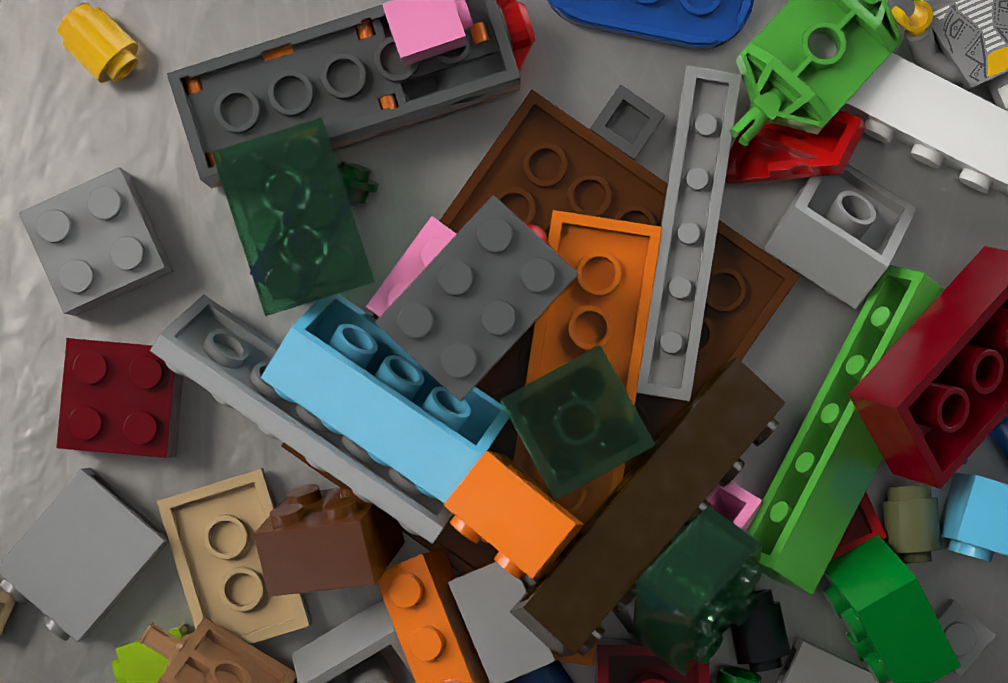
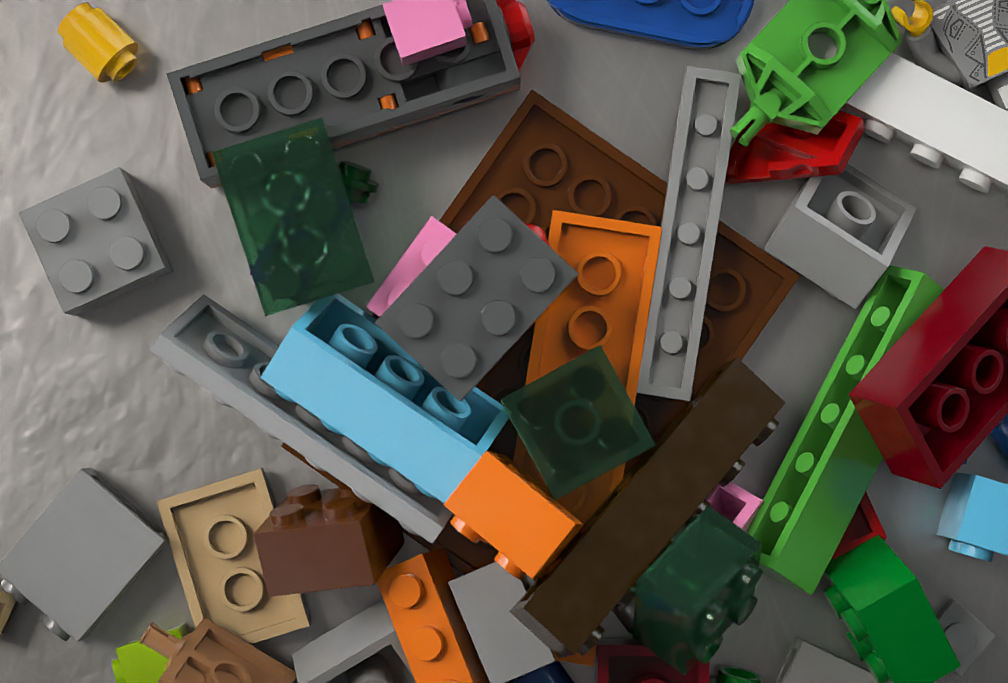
(118, 400): dark red brick -> none
(627, 122): dark grey plate -> none
(762, 636): black brick -> none
(912, 523): olive brick -> none

